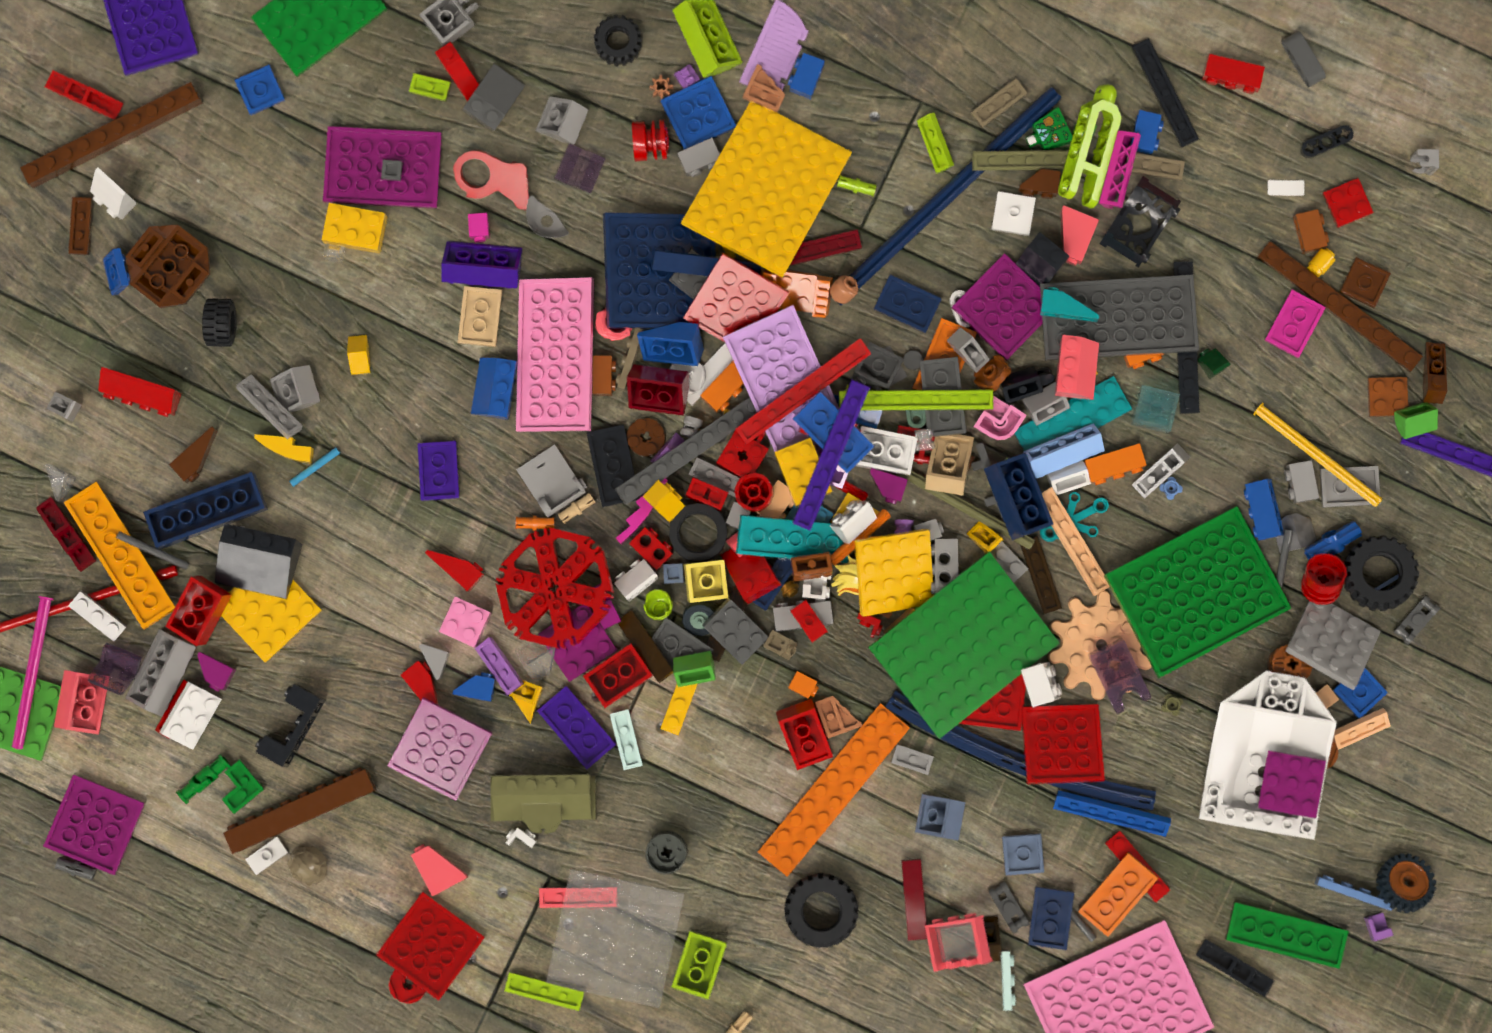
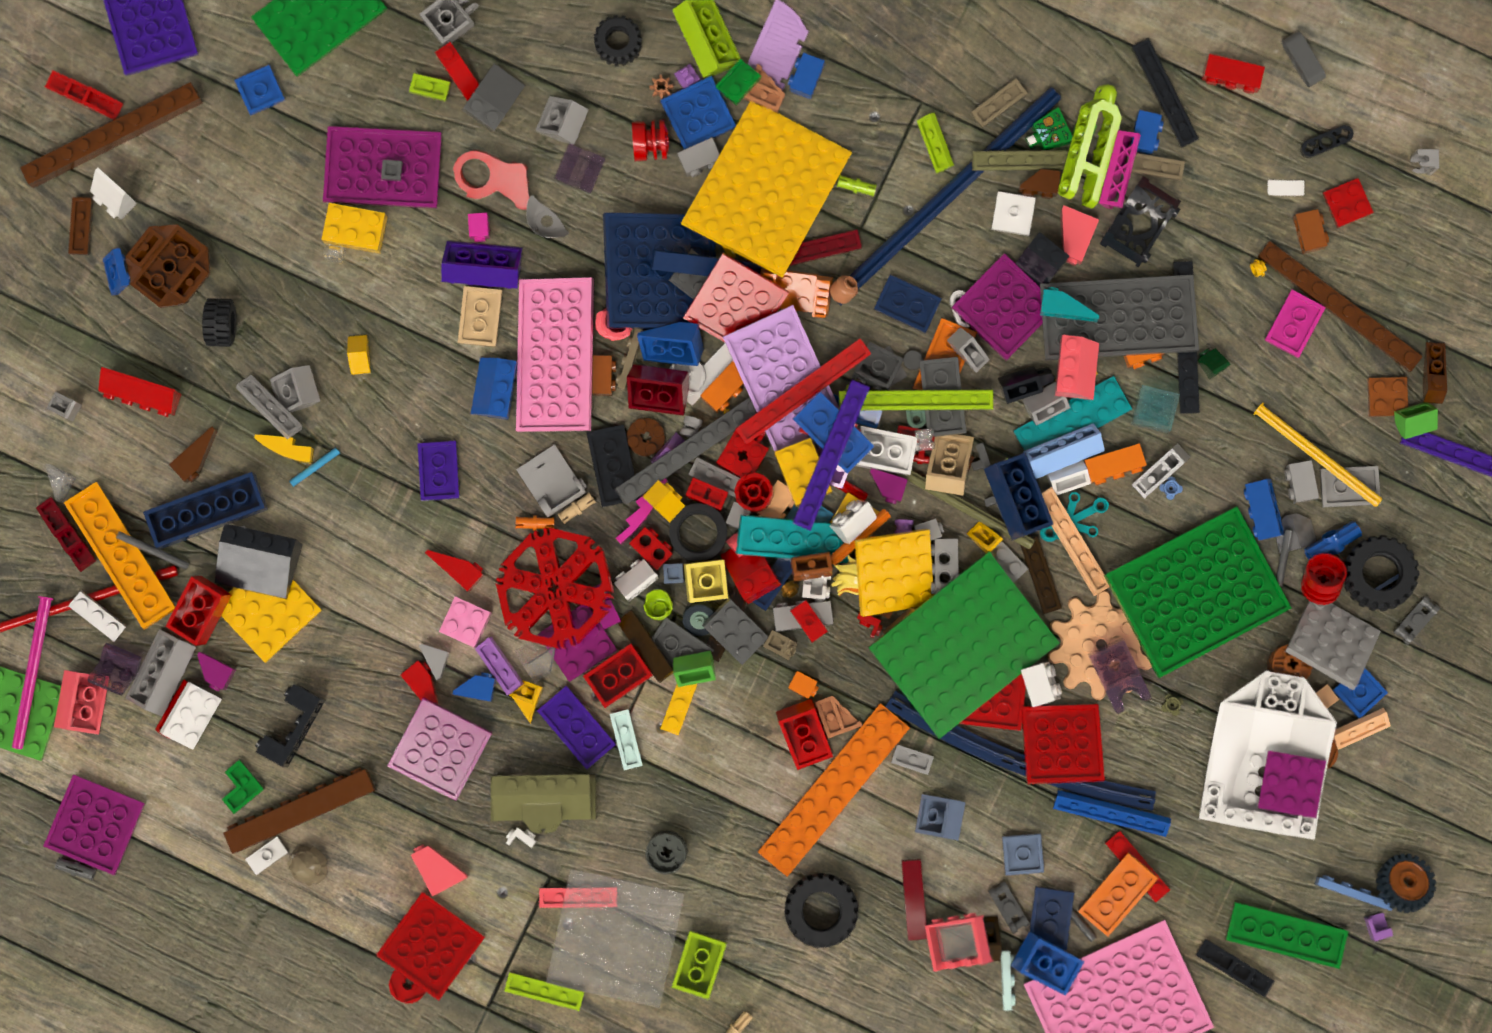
(205, 776): green piece -> none
(738, 82): none -> green plate
(1000, 370): dark orange plate -> none
(1001, 421): bright pink brick -> none
(1047, 963): none -> blue slope
(1258, 268): none -> yellow plate
(1321, 262): yellow brick -> none
(1365, 282): reddish brown plate -> none

